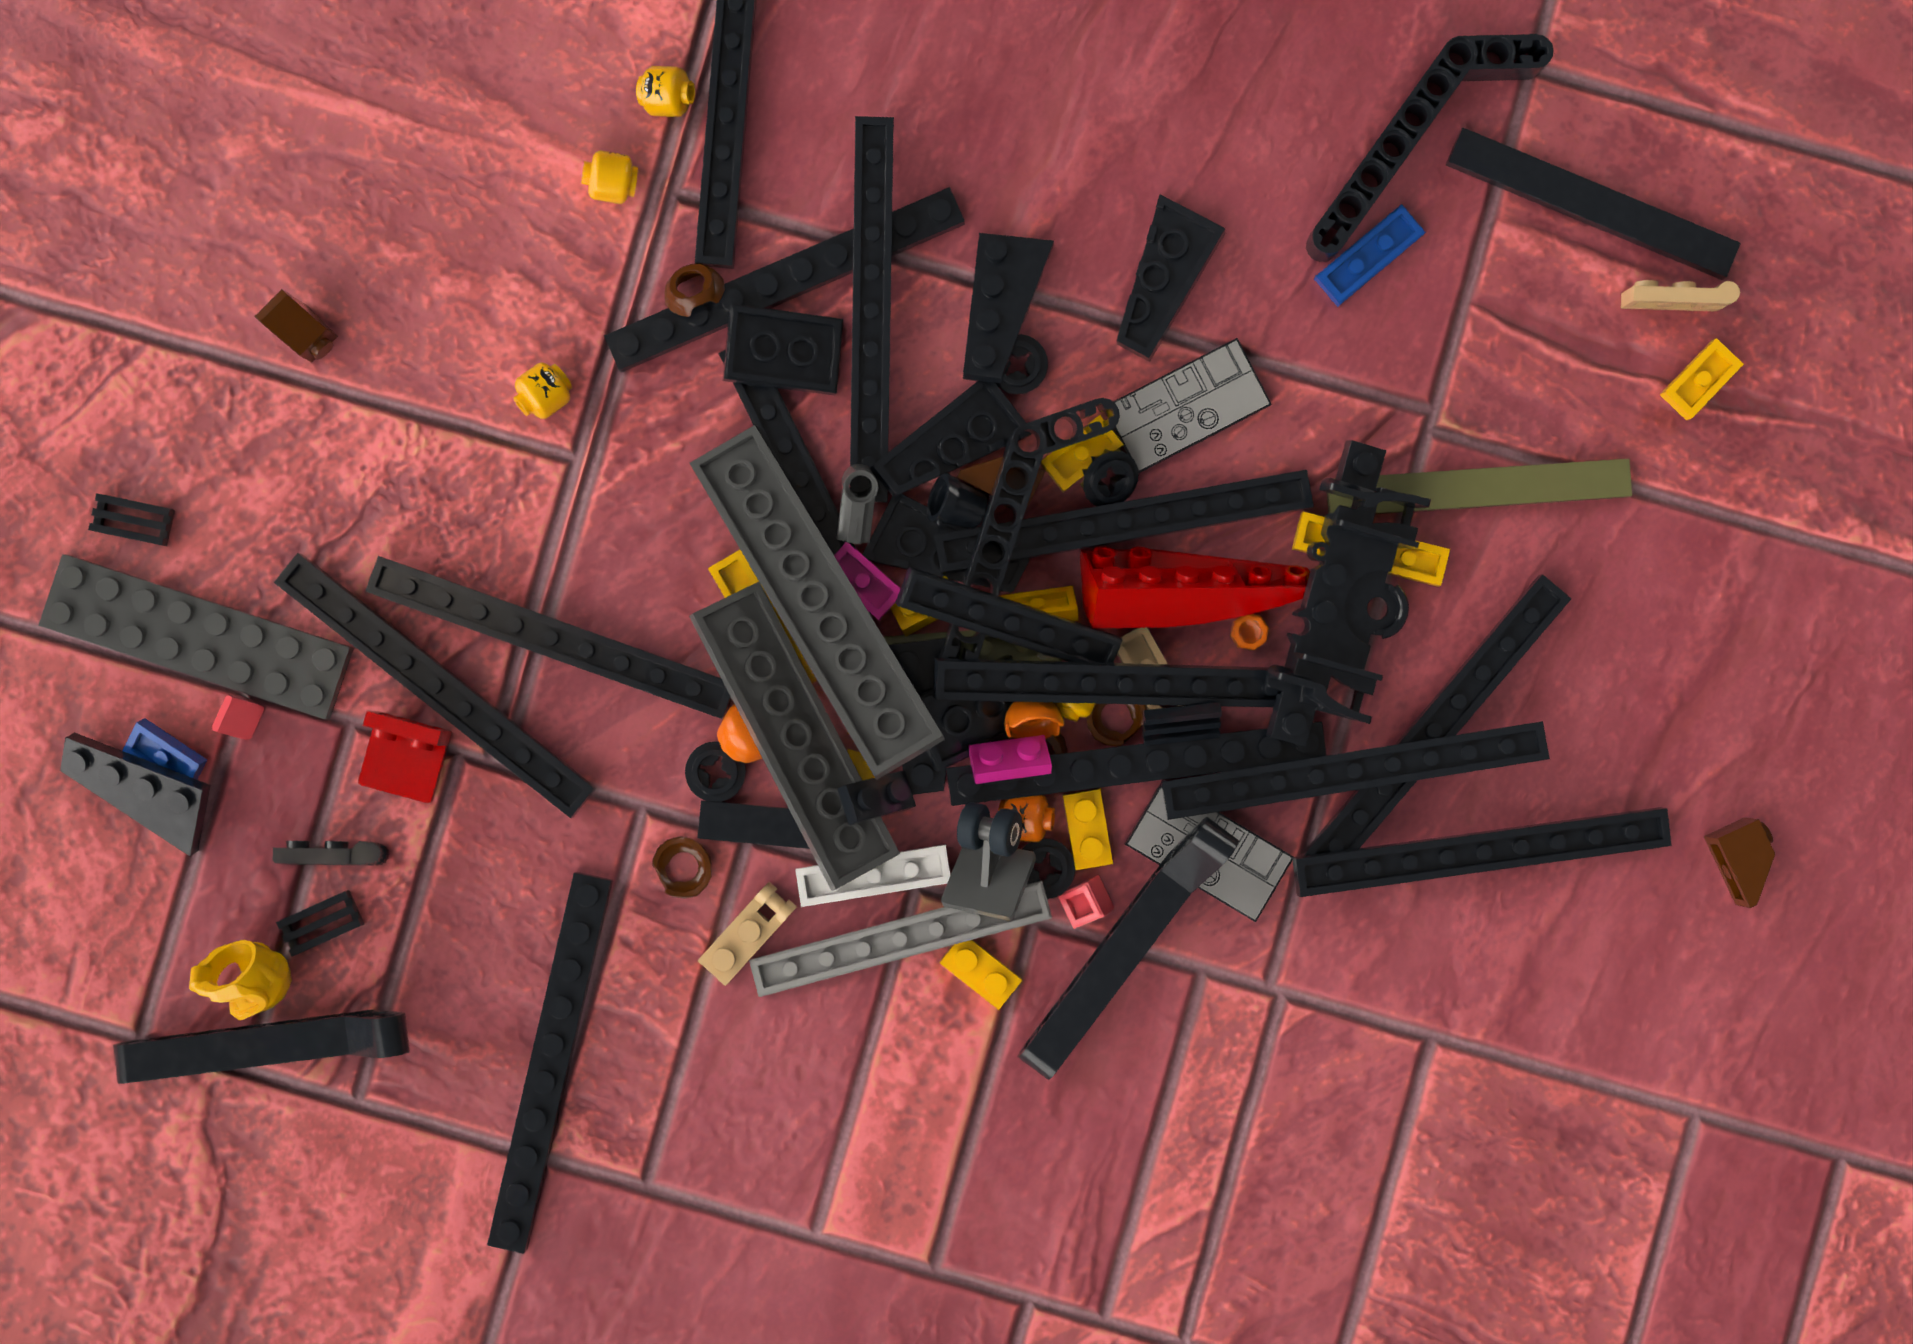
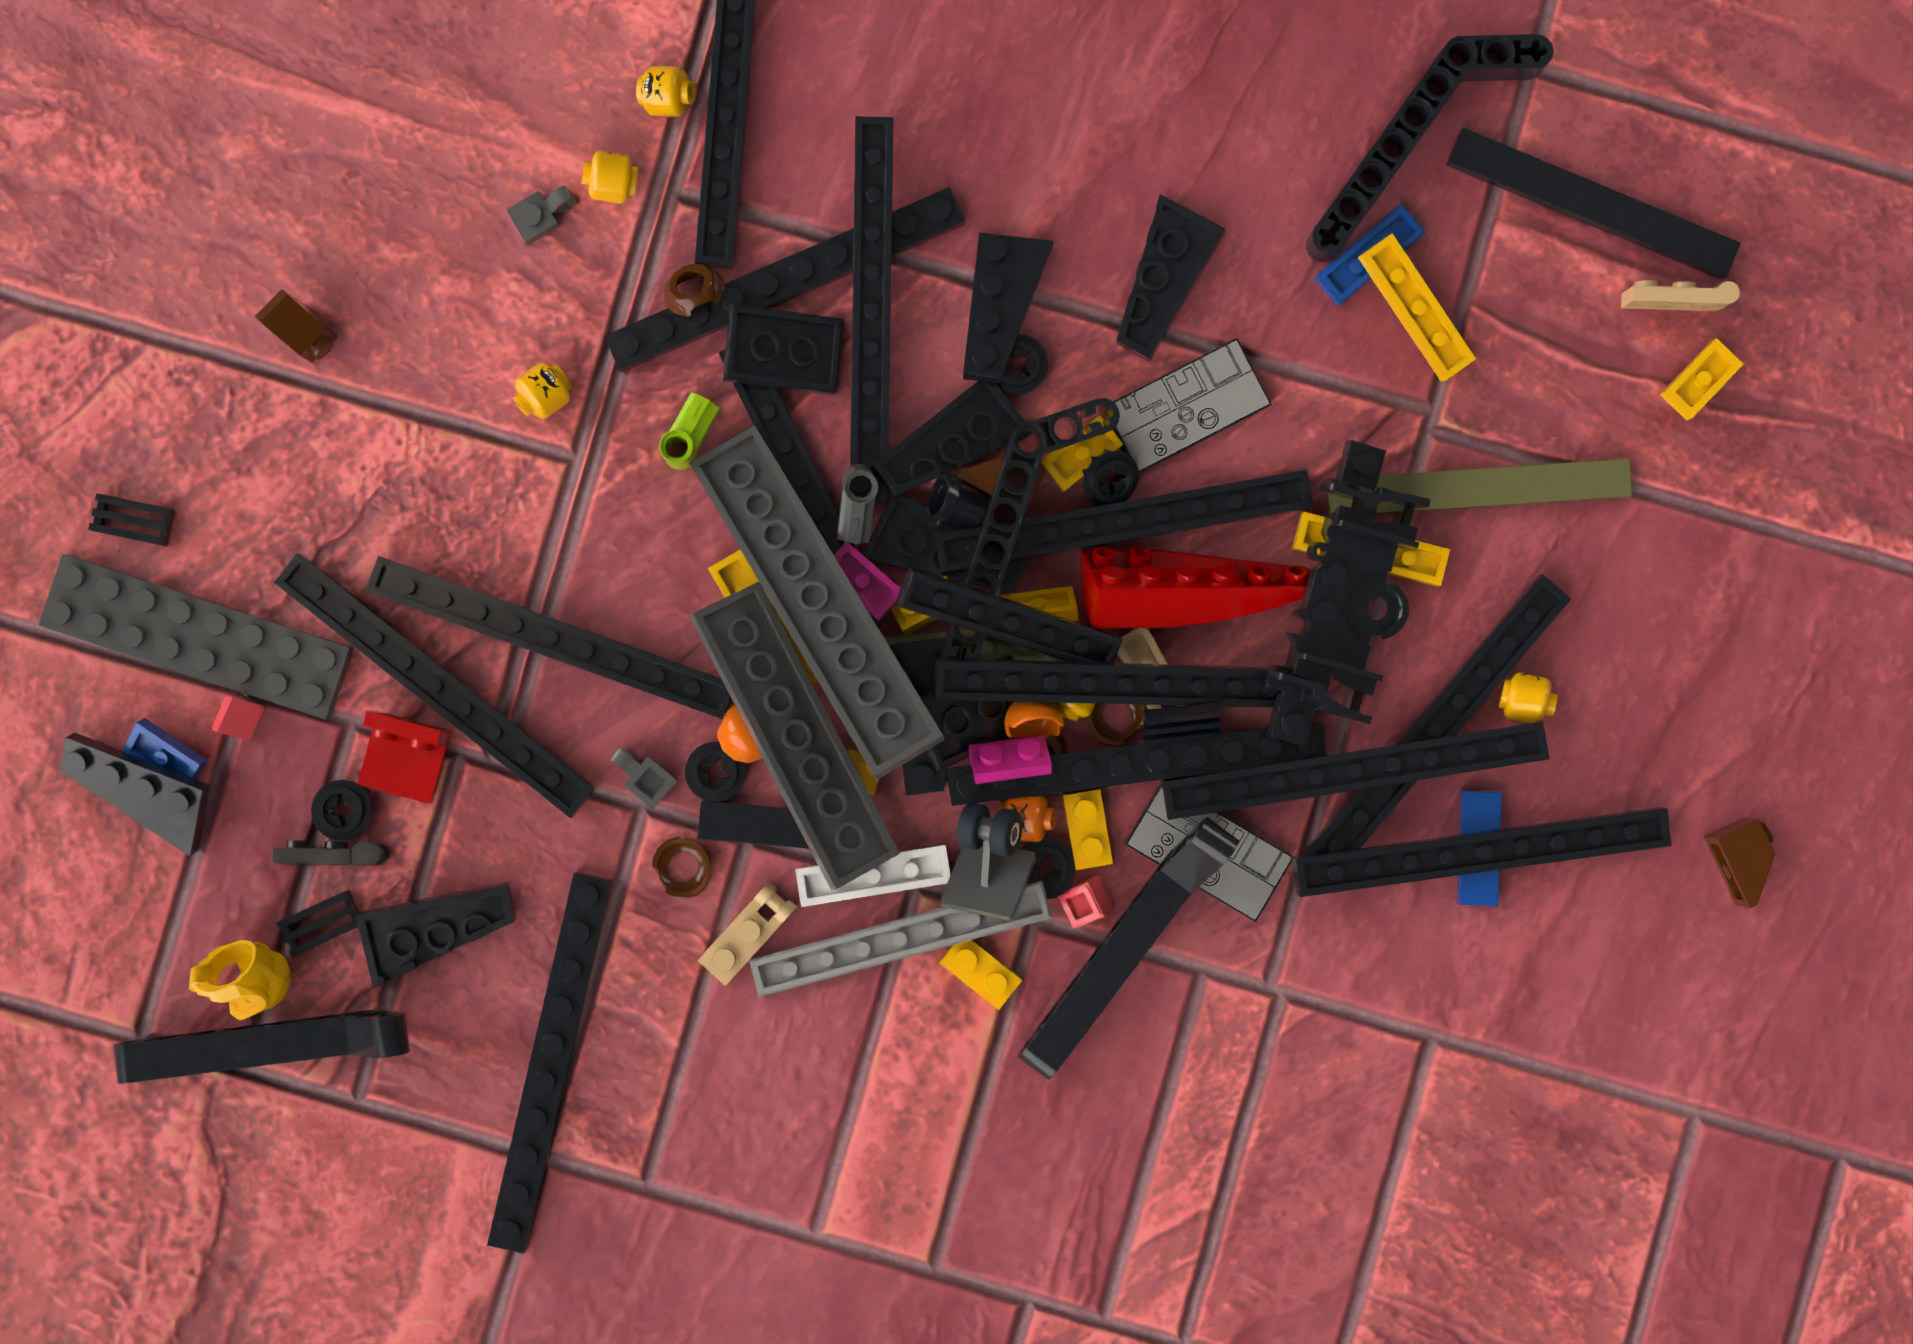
(330, 797): none -> black gear
(417, 931): none -> black wing
(537, 217): none -> dark grey plate
(647, 780): none -> dark grey plate
(690, 428): none -> lime piece
(876, 798): black plate -> none
(1249, 632): orange tile -> none
(1416, 307): none -> yellow plate
(1479, 813): none -> blue tile
(1527, 698): none -> yellow head

